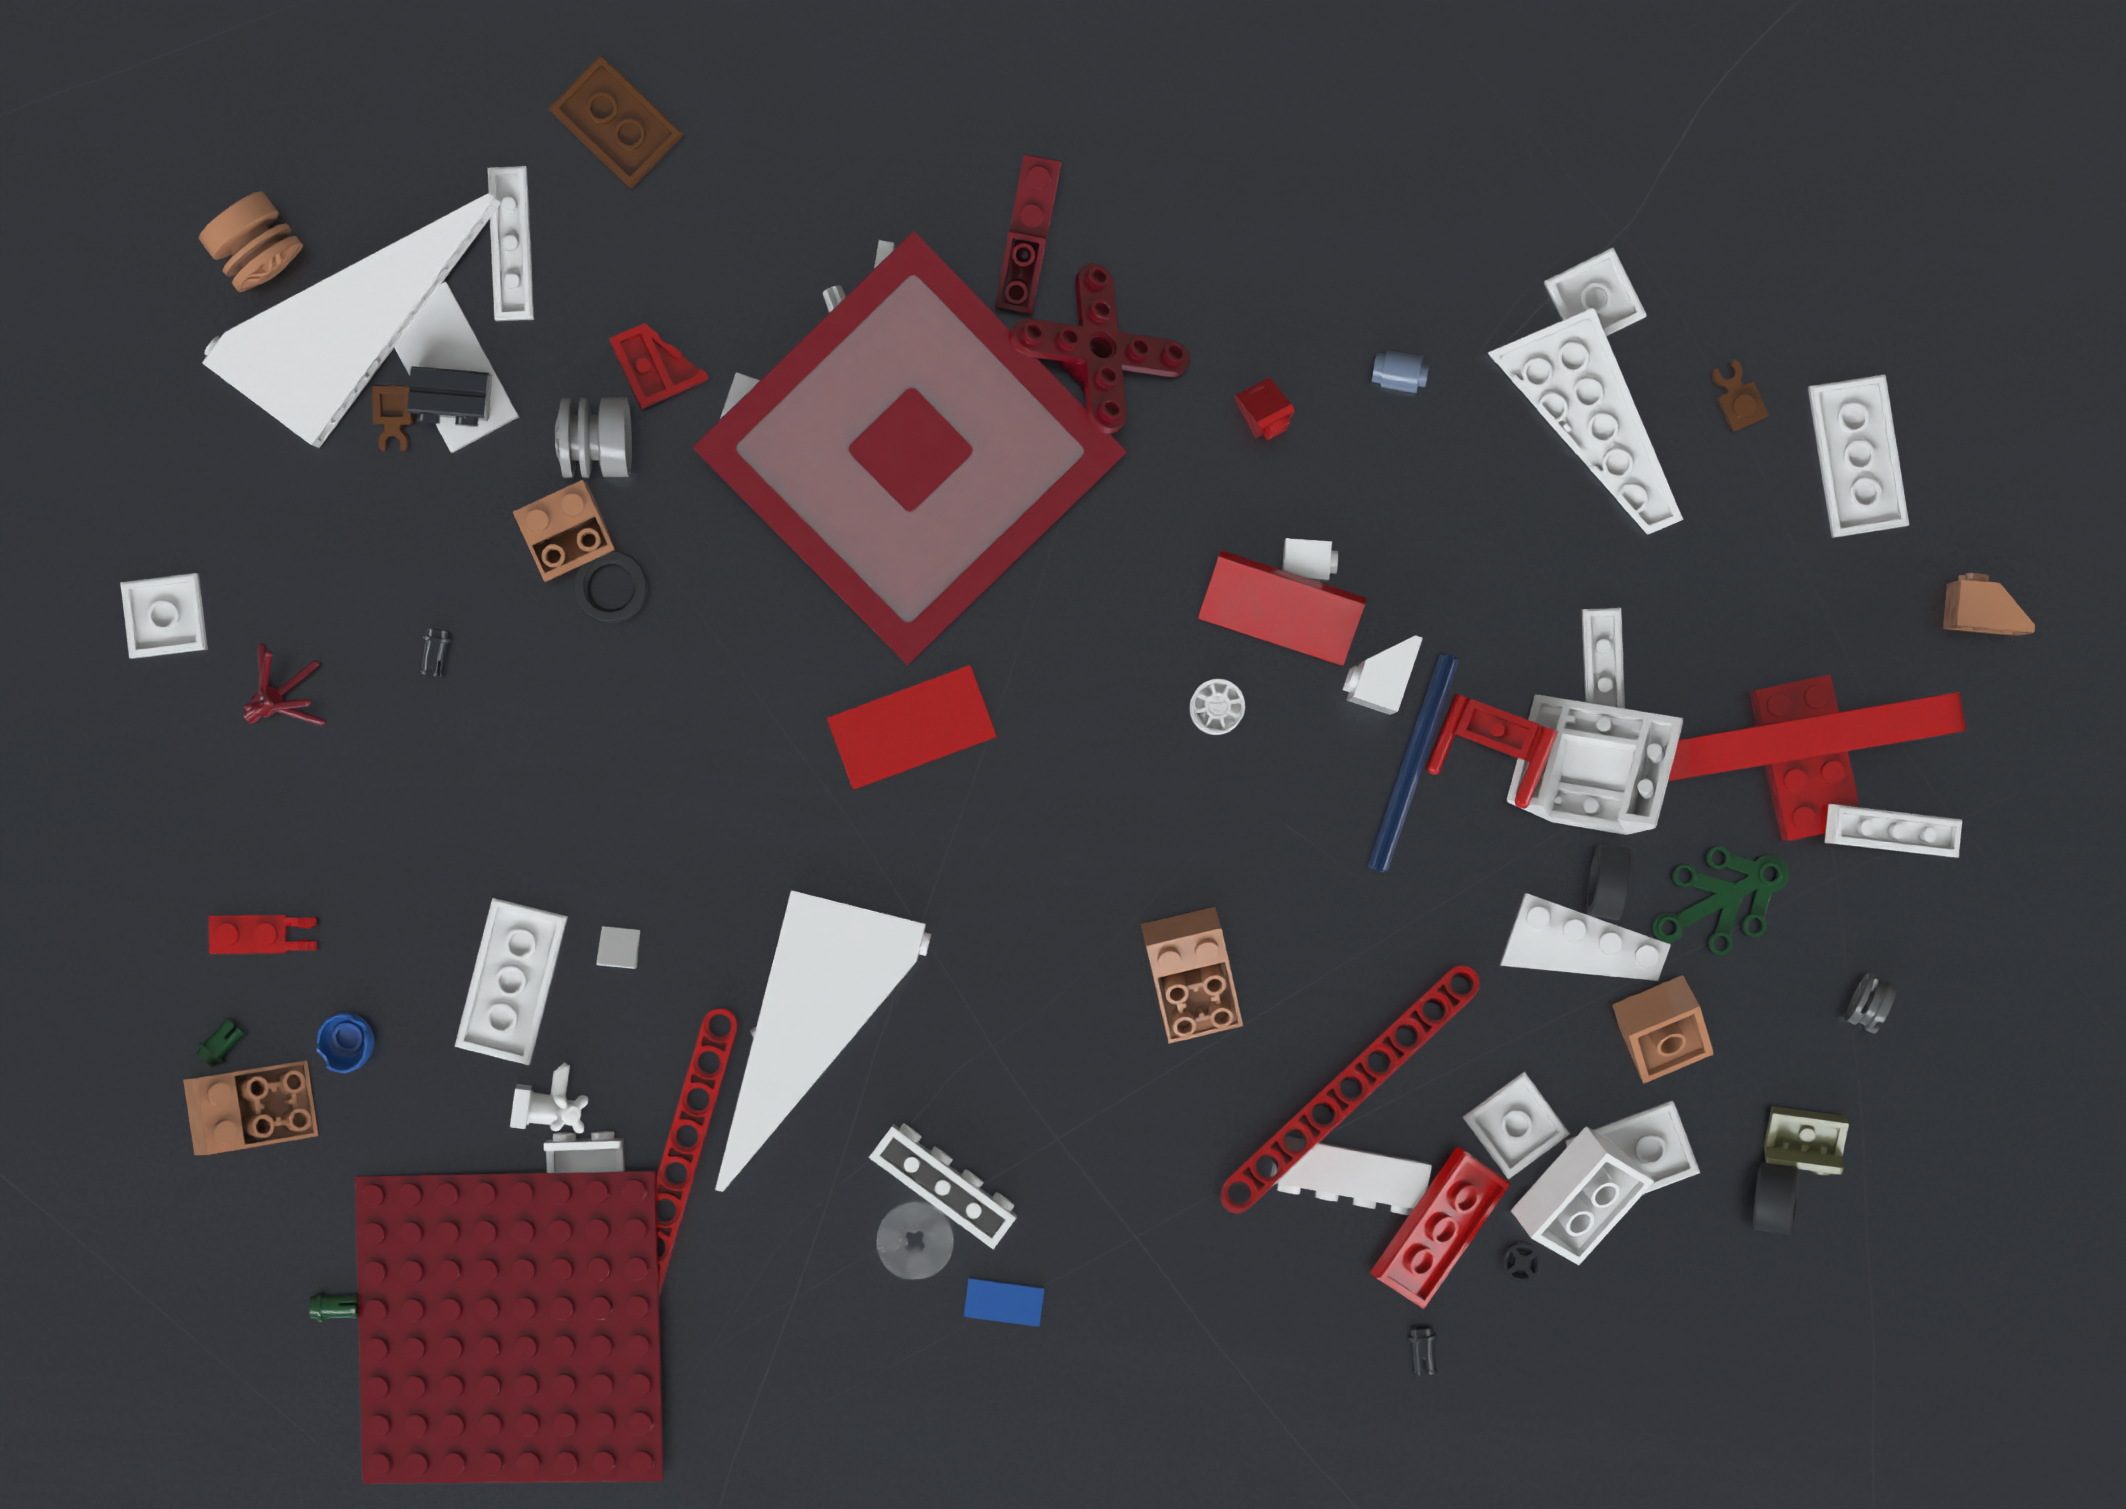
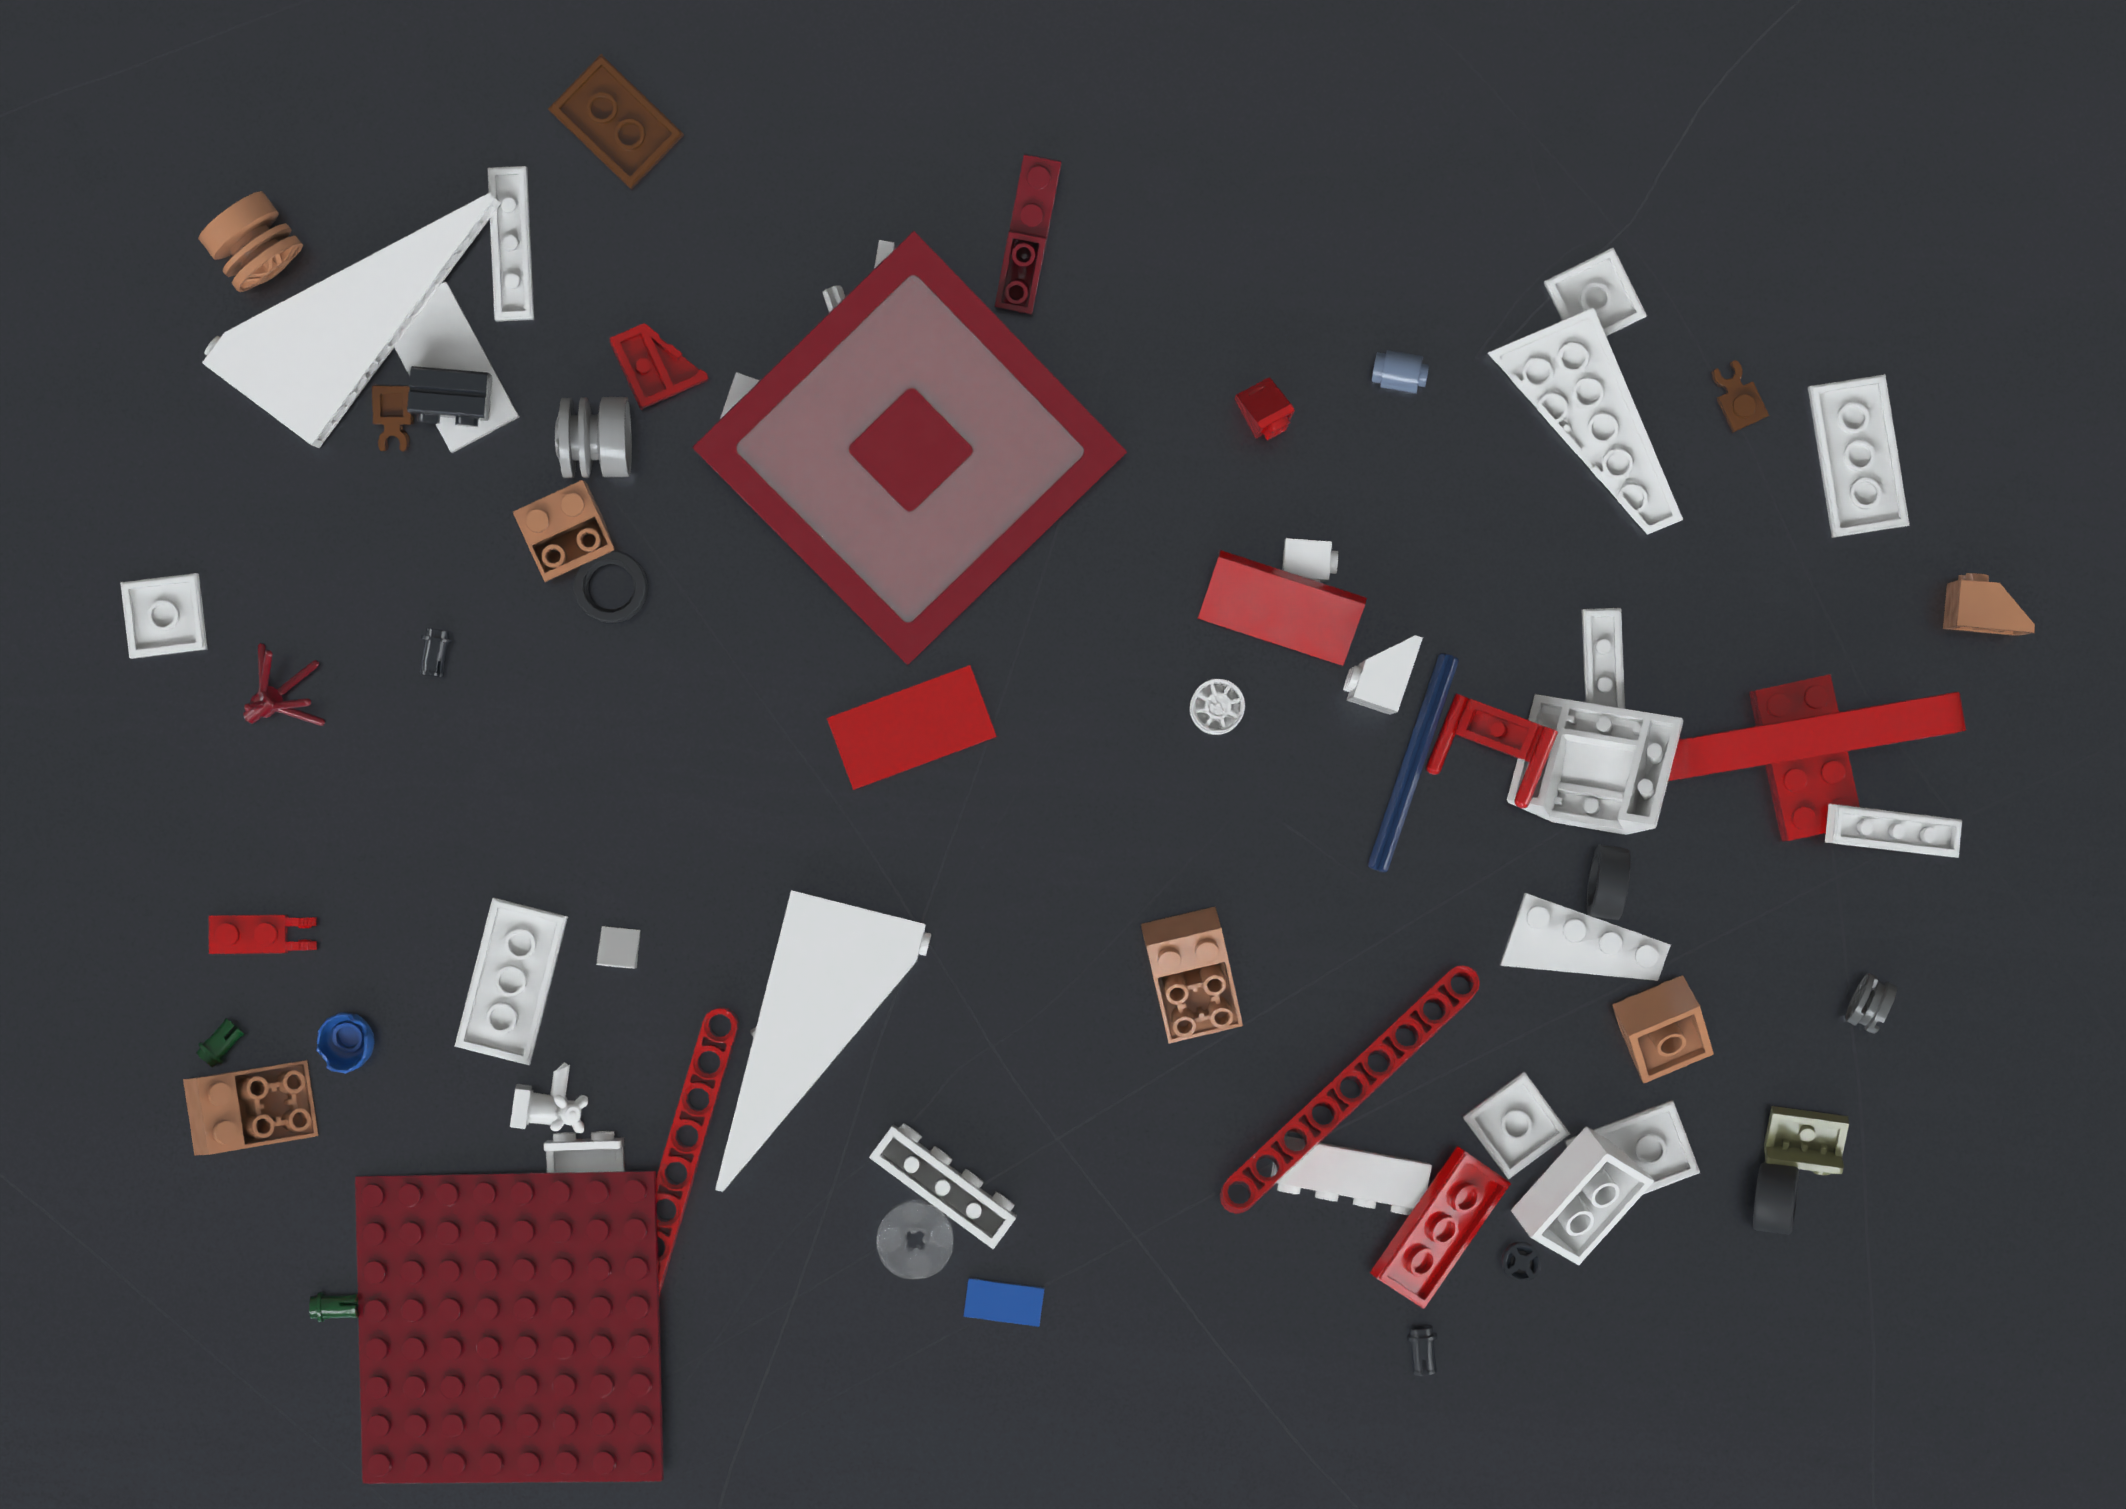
(1097, 350): dark red piece -> none
(1726, 896): dark green plant -> none

